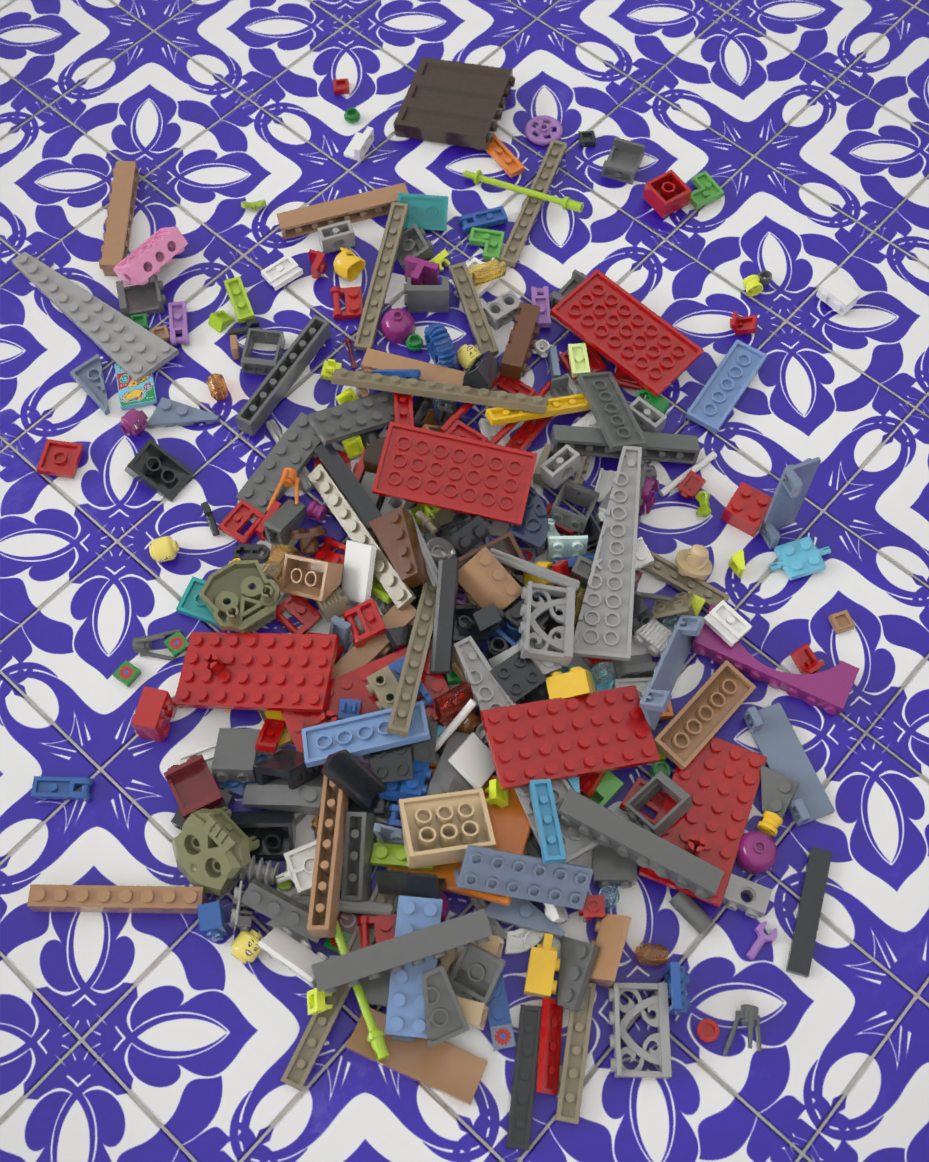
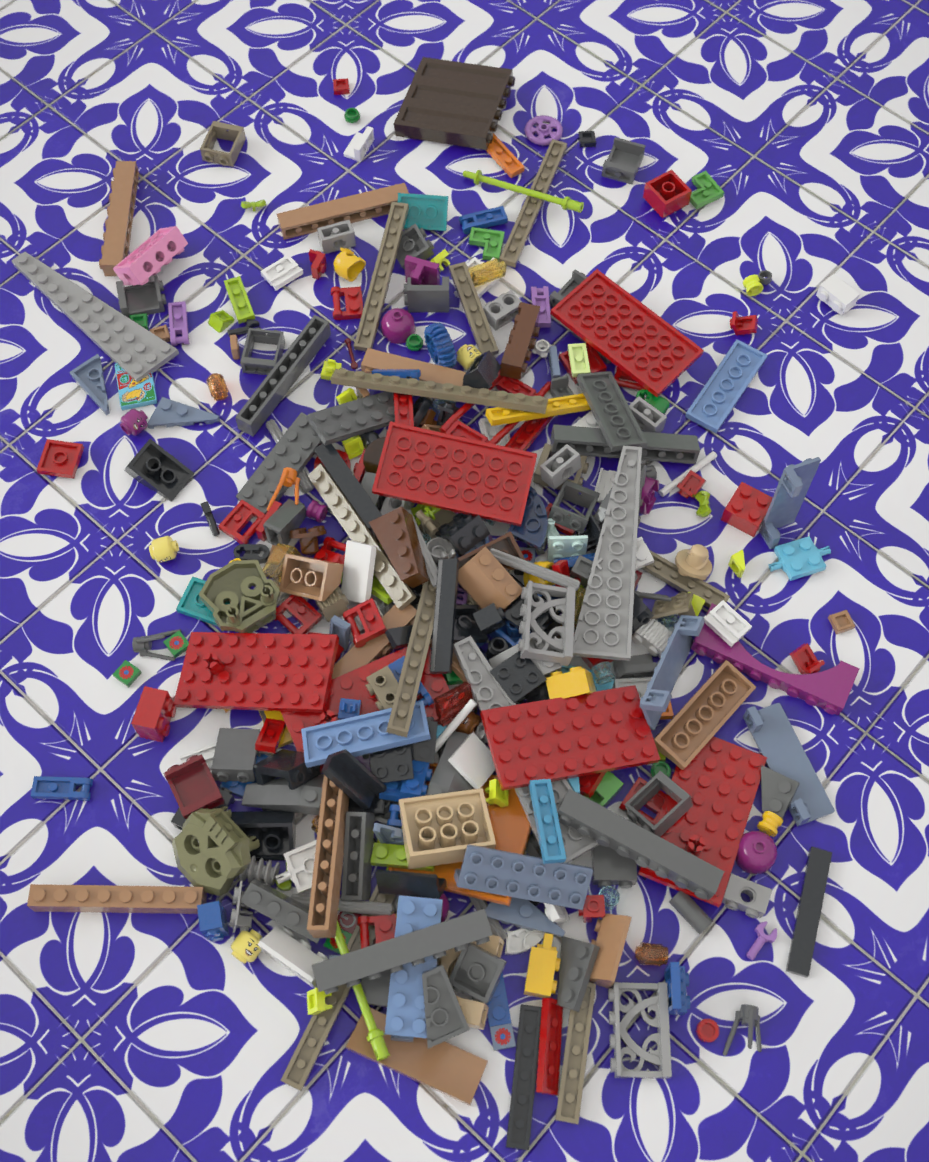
(218, 130): none -> dark tan window

